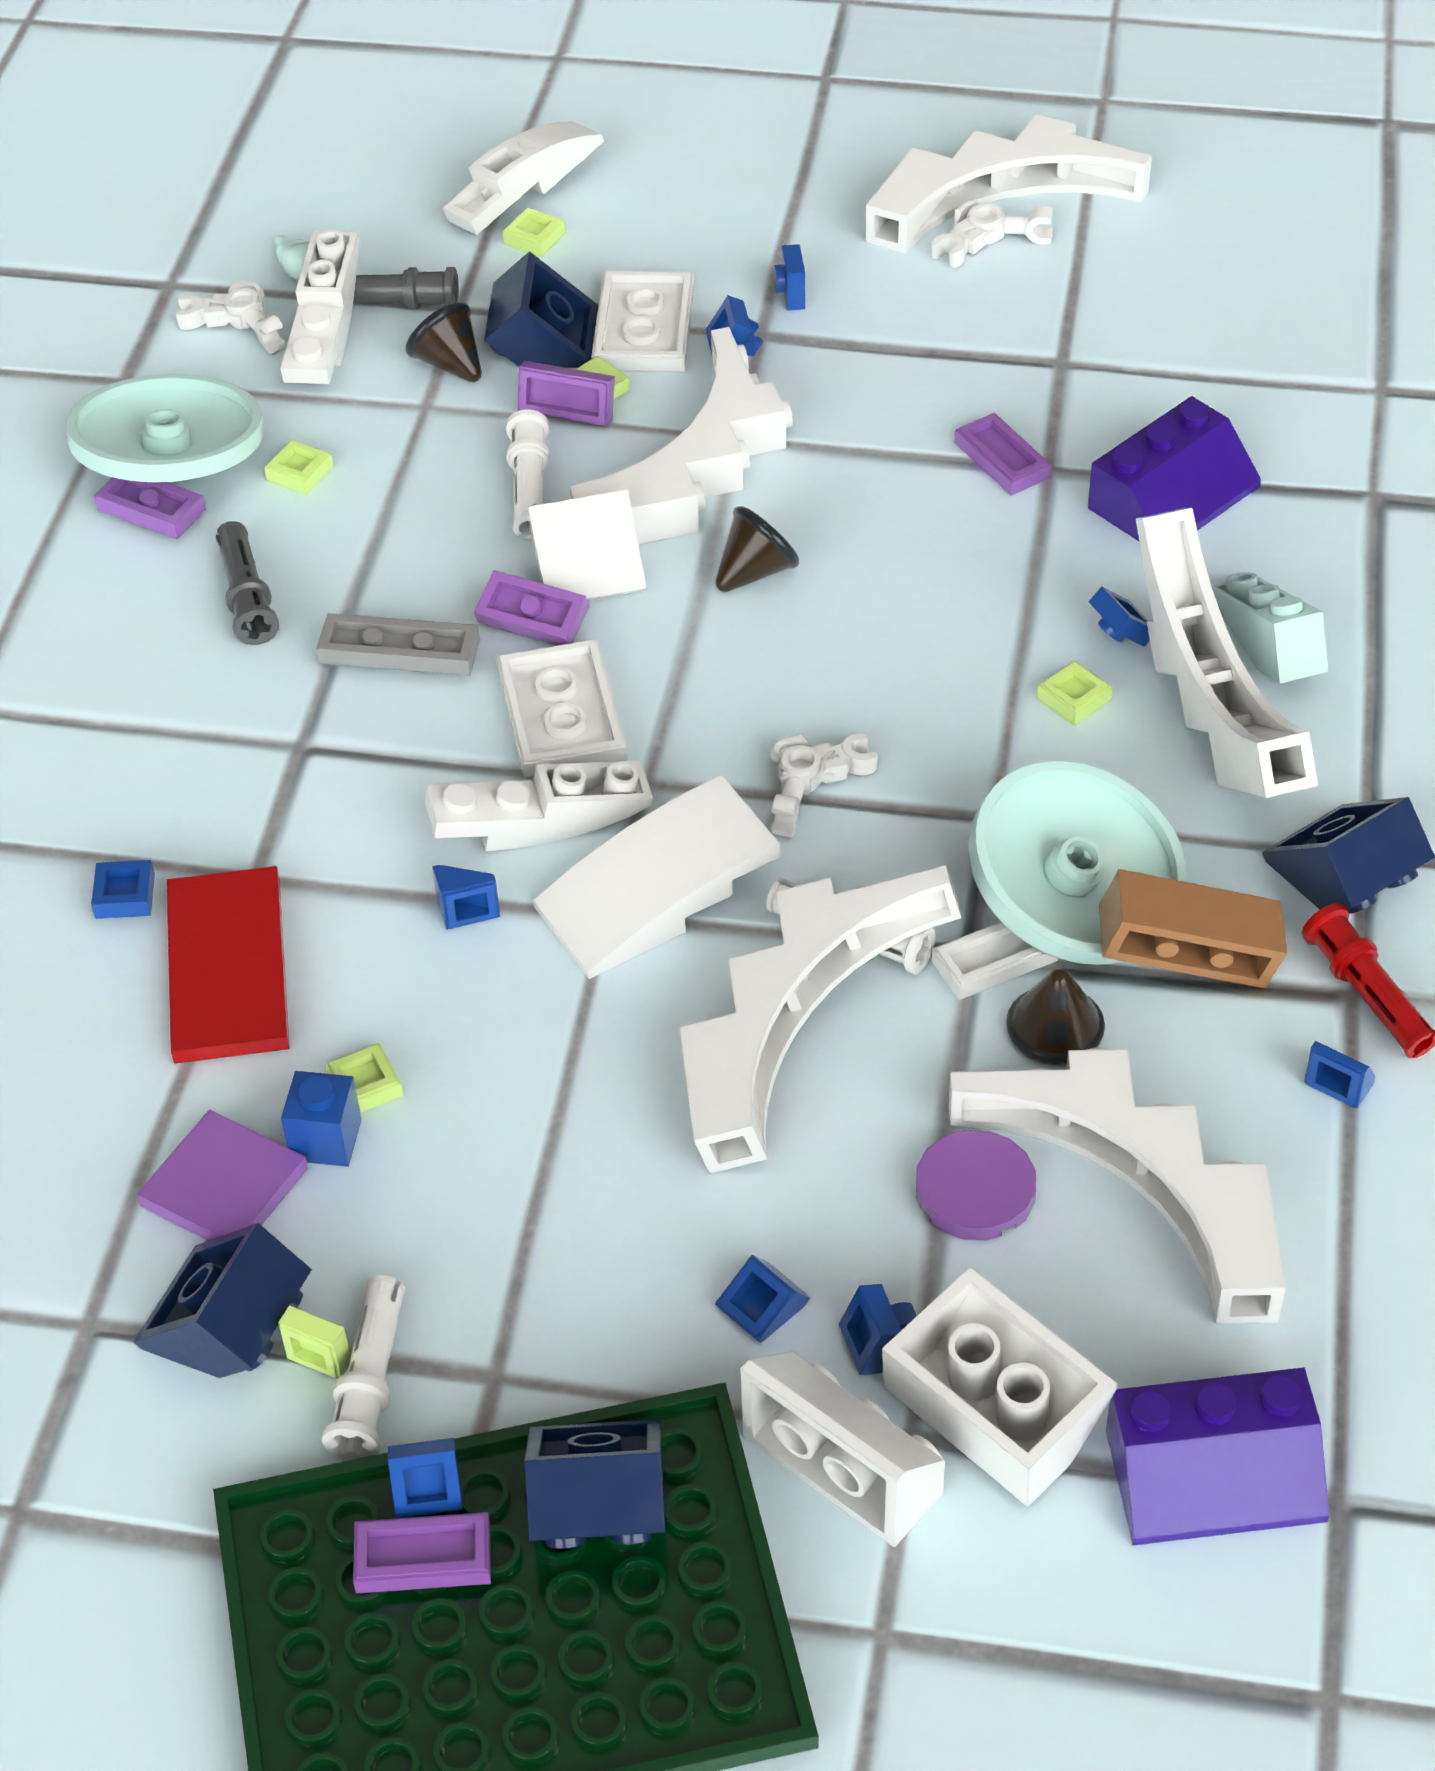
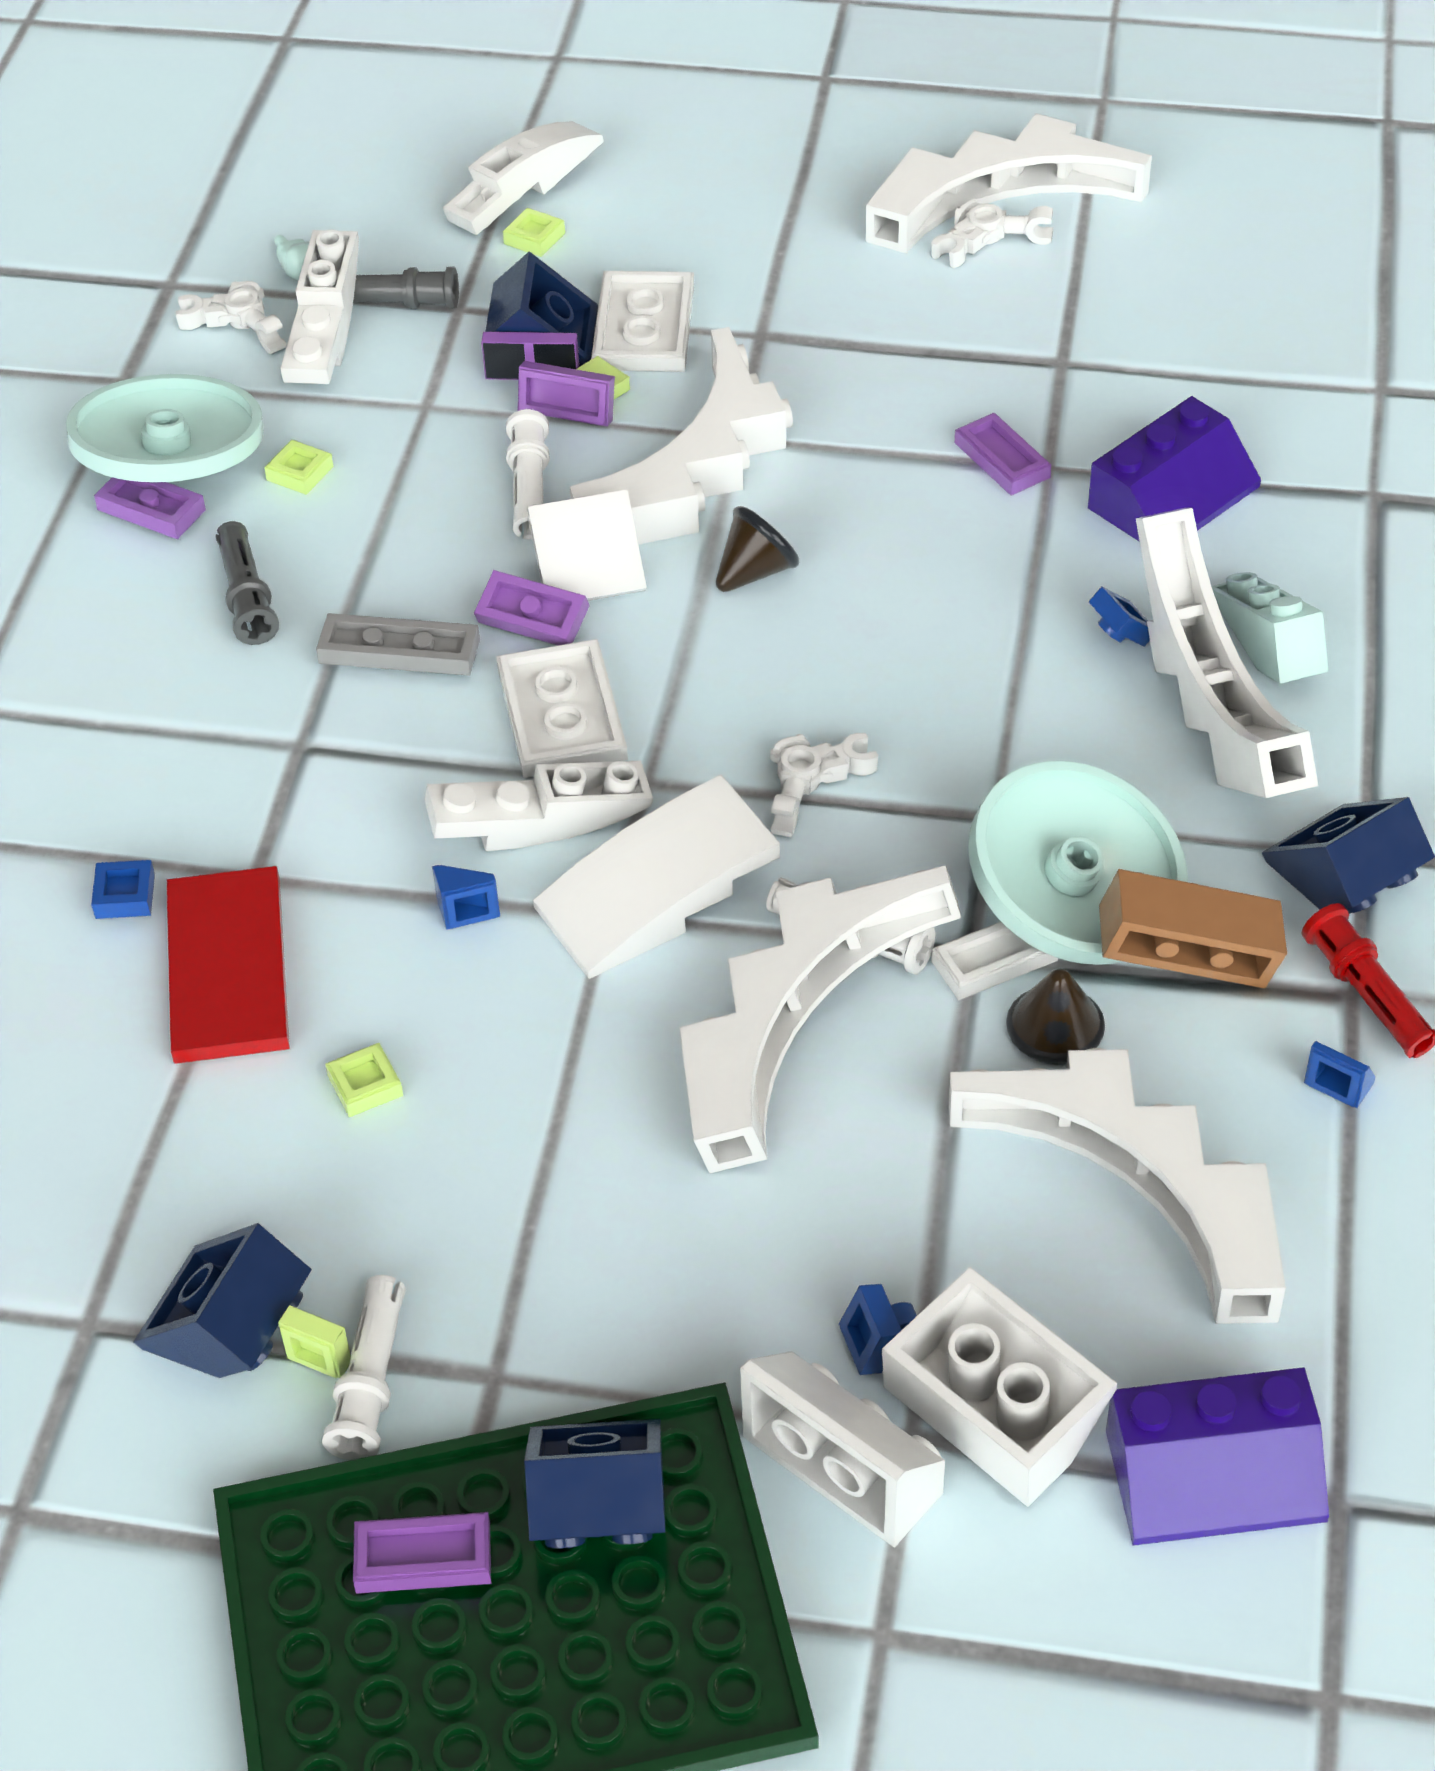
(222, 1178): medium lavender tile -> none
(322, 1117): blue brick -> none
(424, 1477): blue tile -> none
(447, 342): dark brown hat -> none
(508, 350): none -> black tile
(734, 315): blue tile -> none
(761, 1298): blue slope -> none
(790, 277): blue plate -> none
(975, 1184): medium lavender tile -> none
(1074, 692): yellowish green tile -> none

